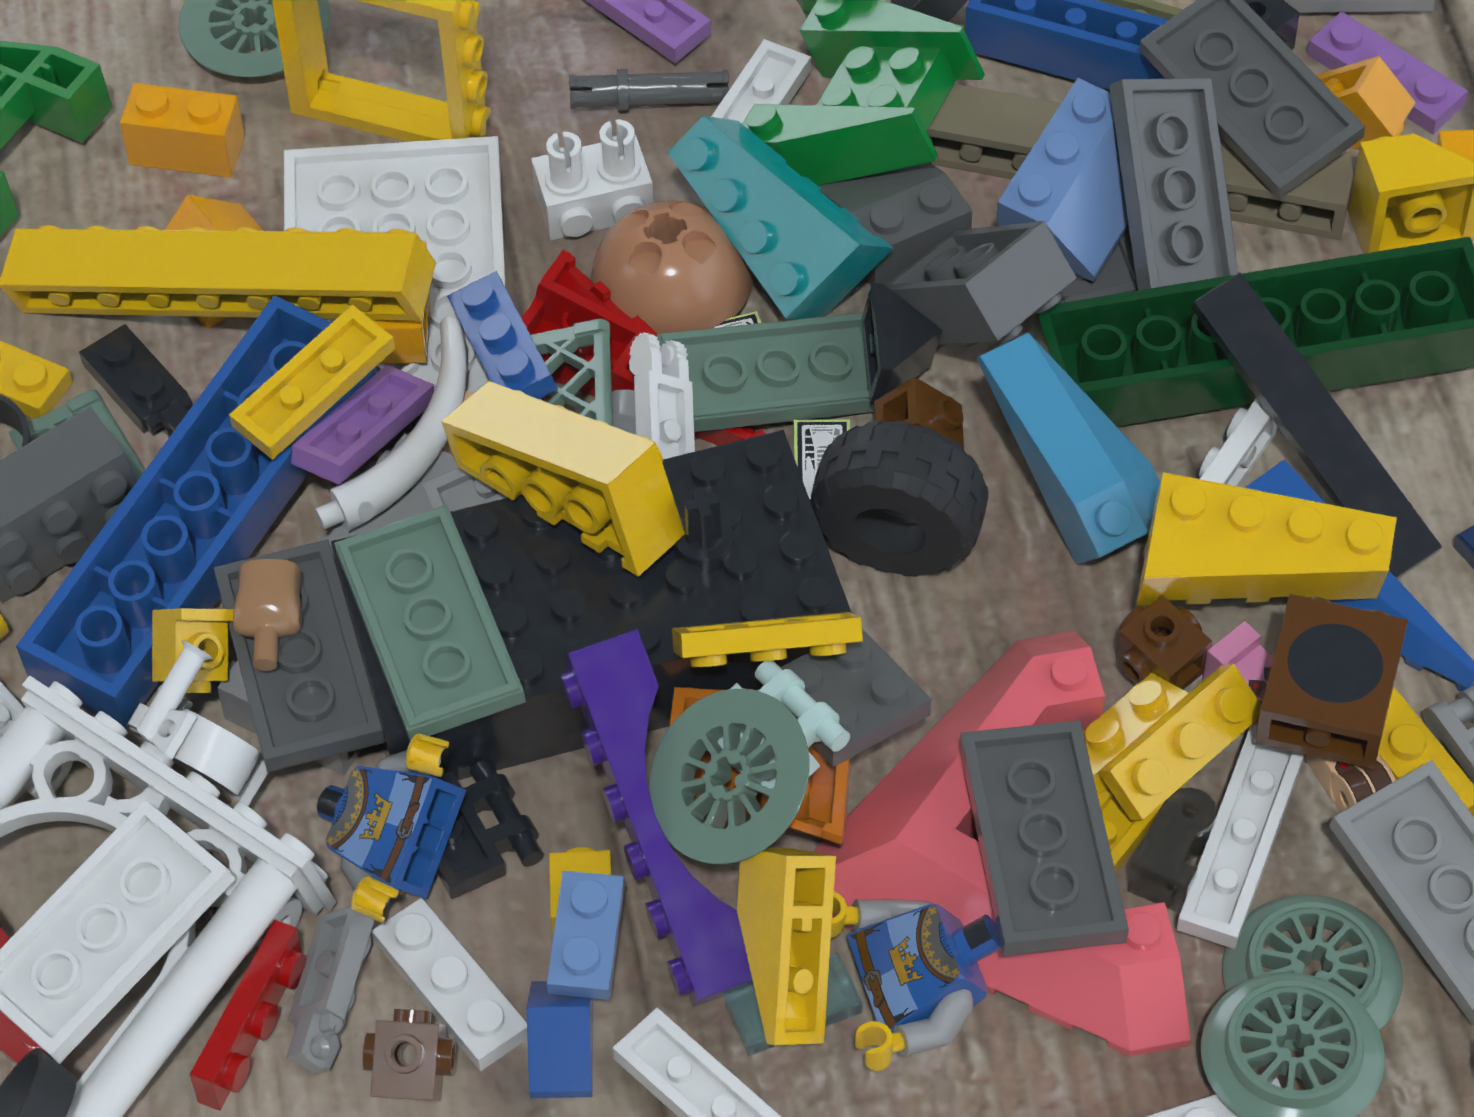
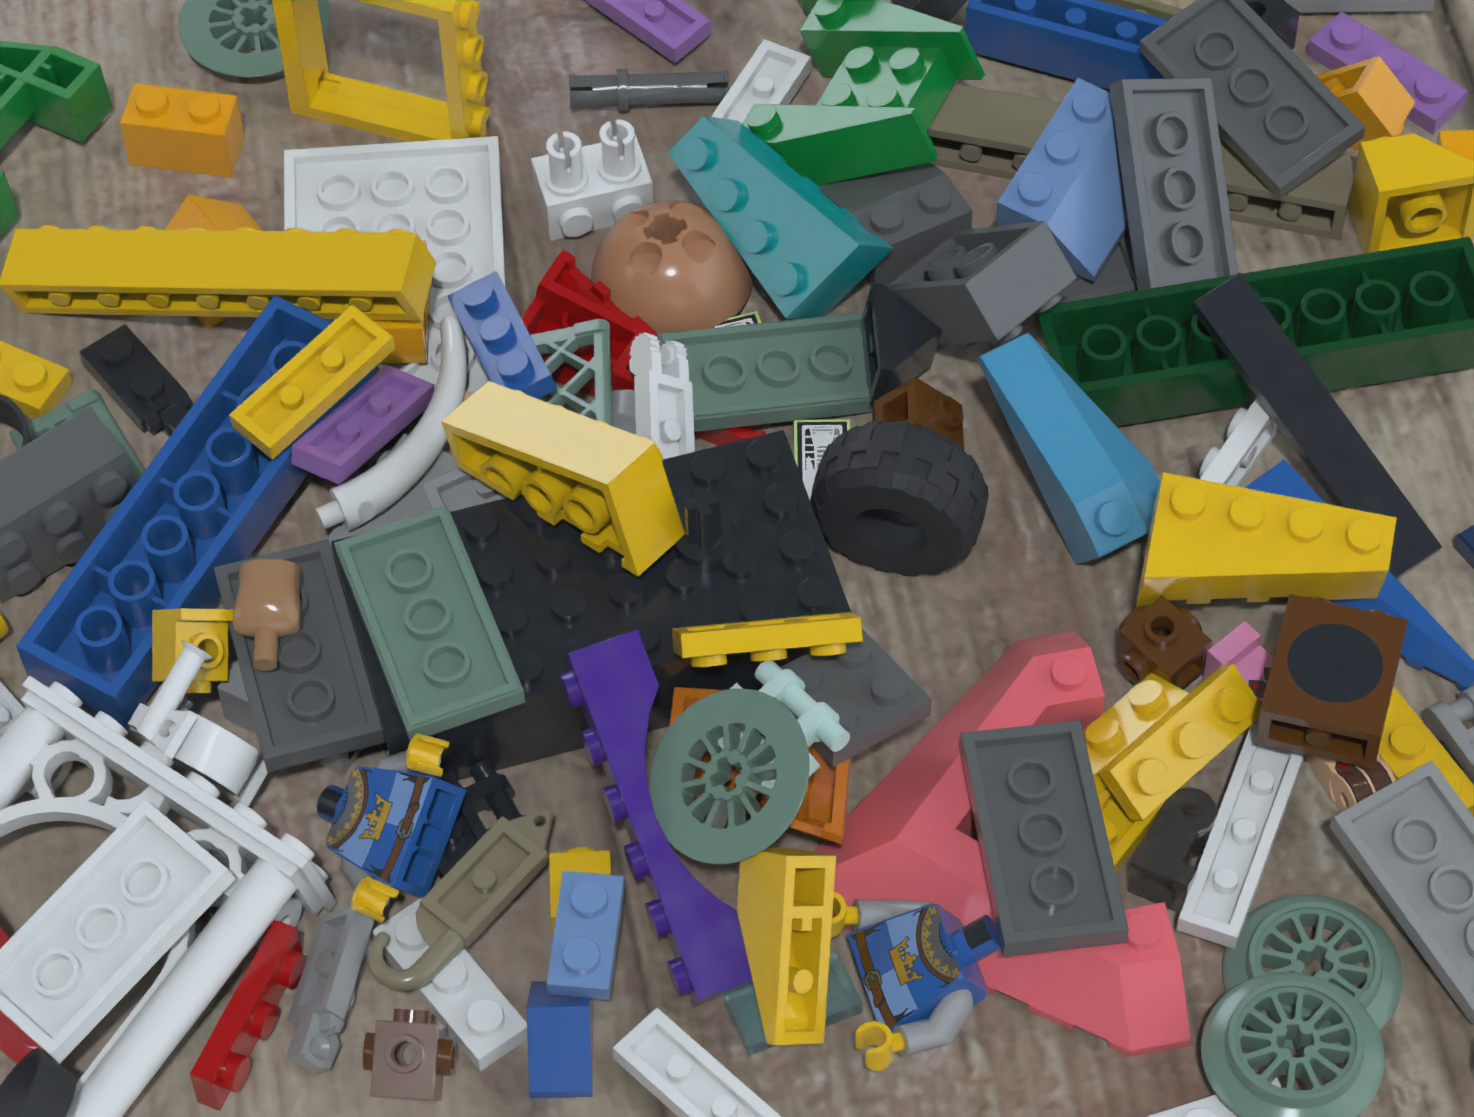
(469, 897): none -> dark tan plate

